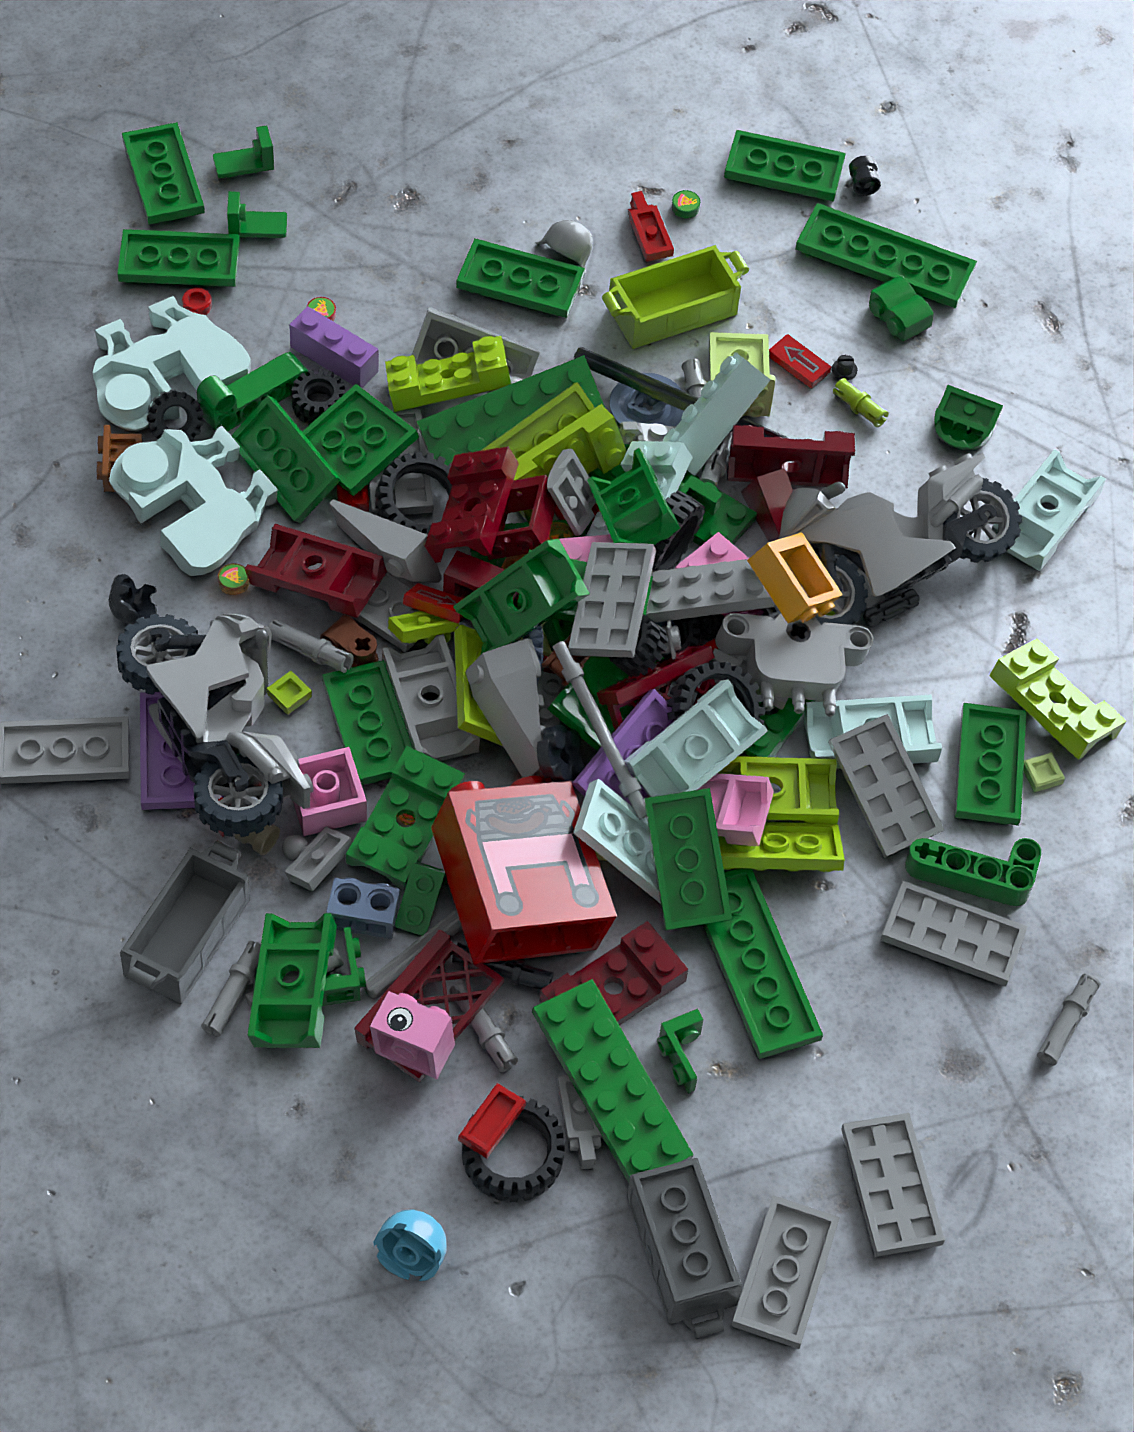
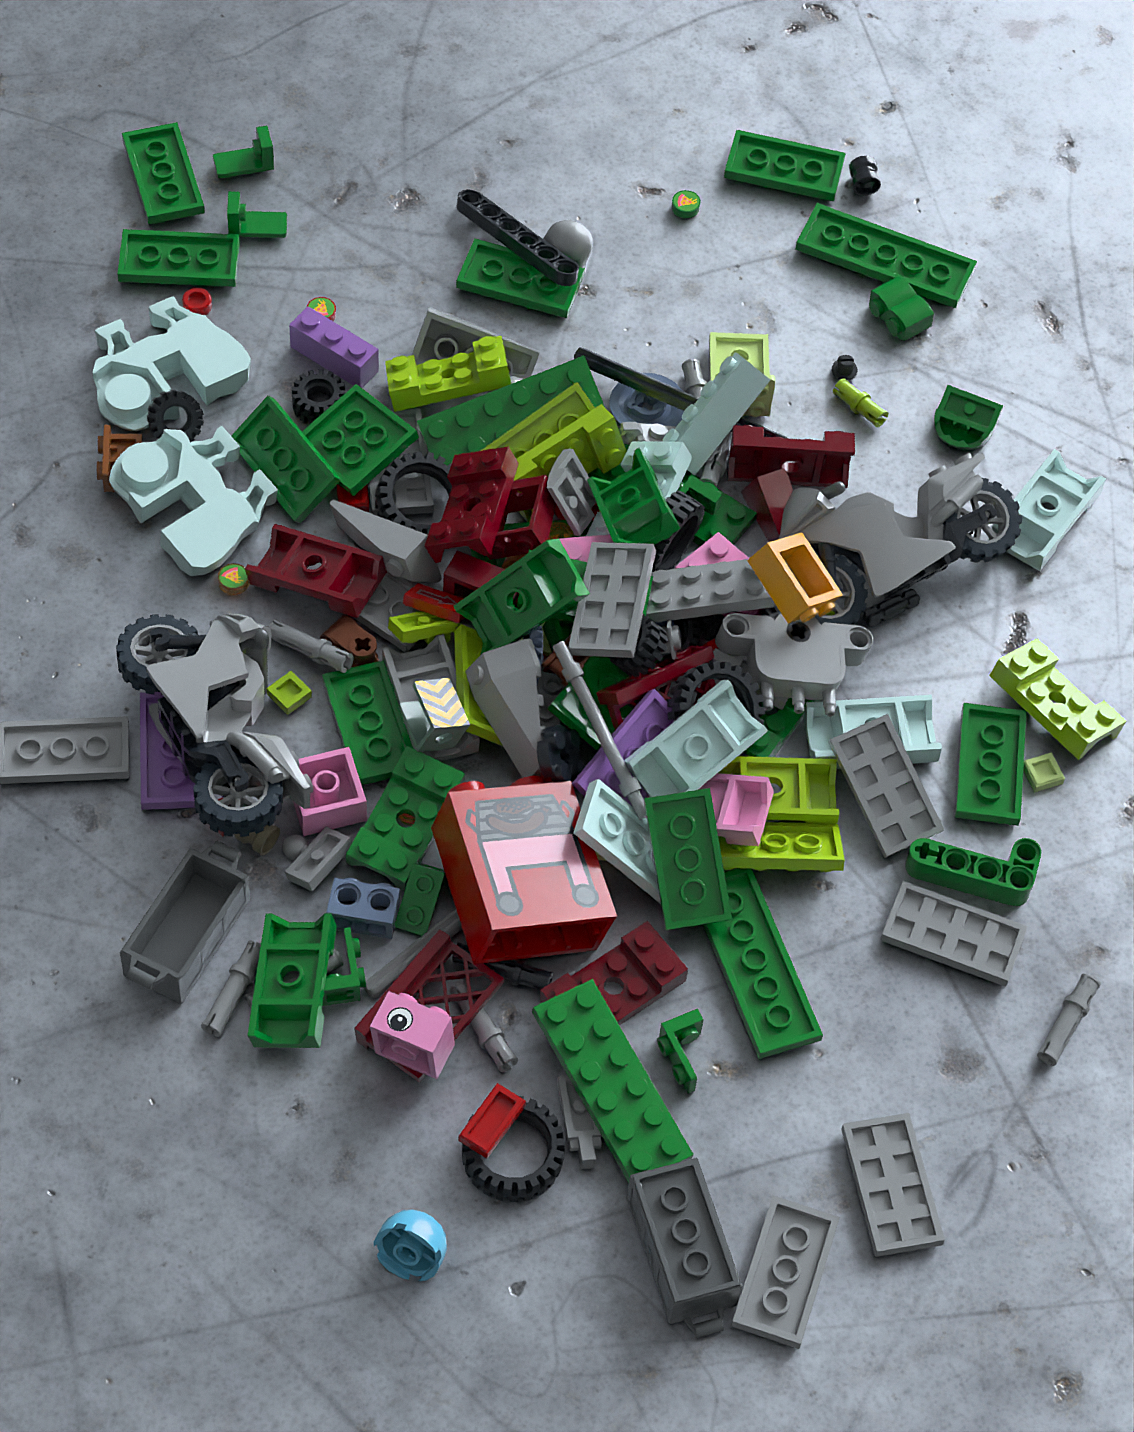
(130, 603): black hair -> none
(233, 403): green beam -> none
(437, 717): none -> piece
(517, 237): none -> black beam
(649, 229): red hinge -> none
(676, 295): lime container -> none
(799, 361): red tile -> none

